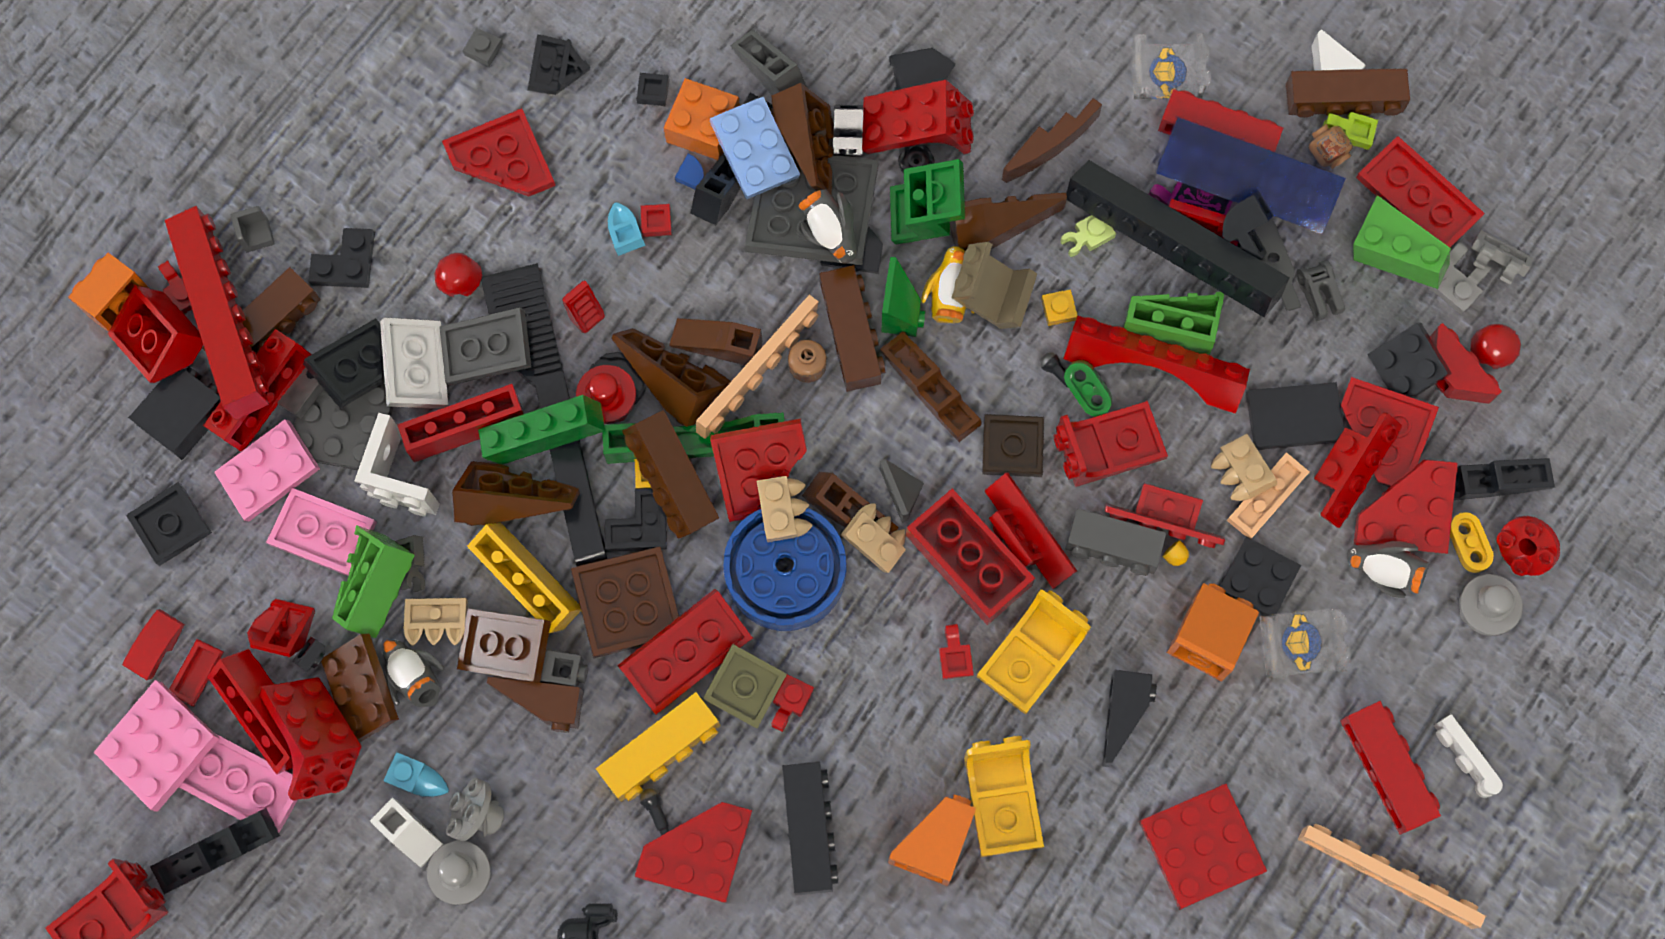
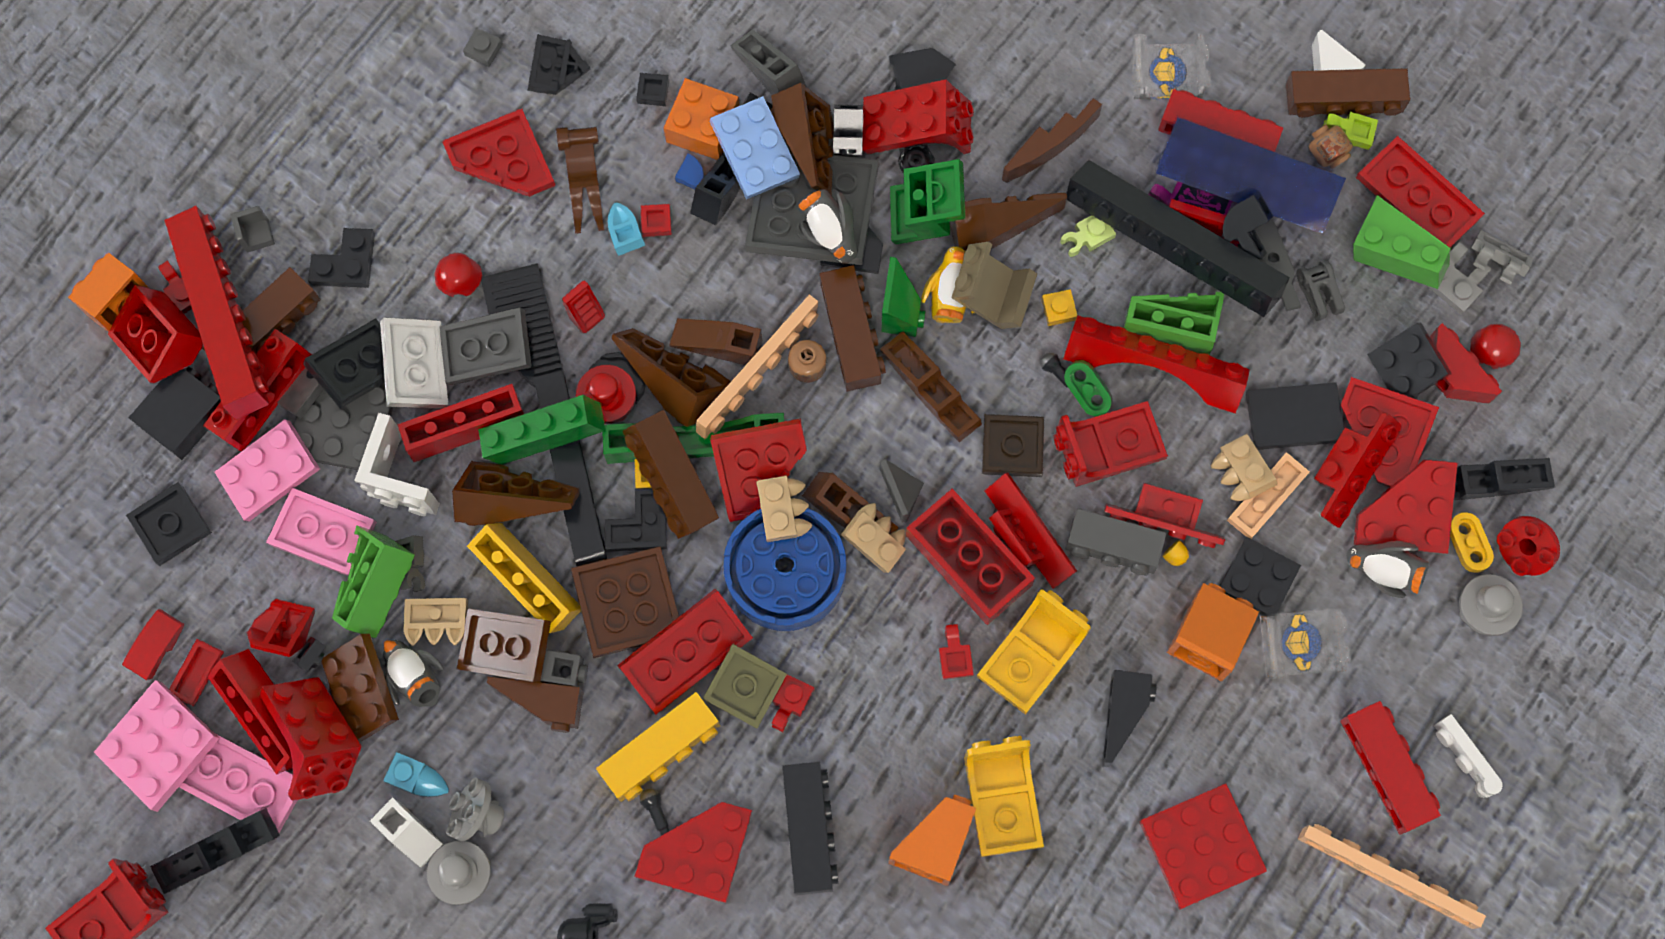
(581, 171): none -> reddish brown flag

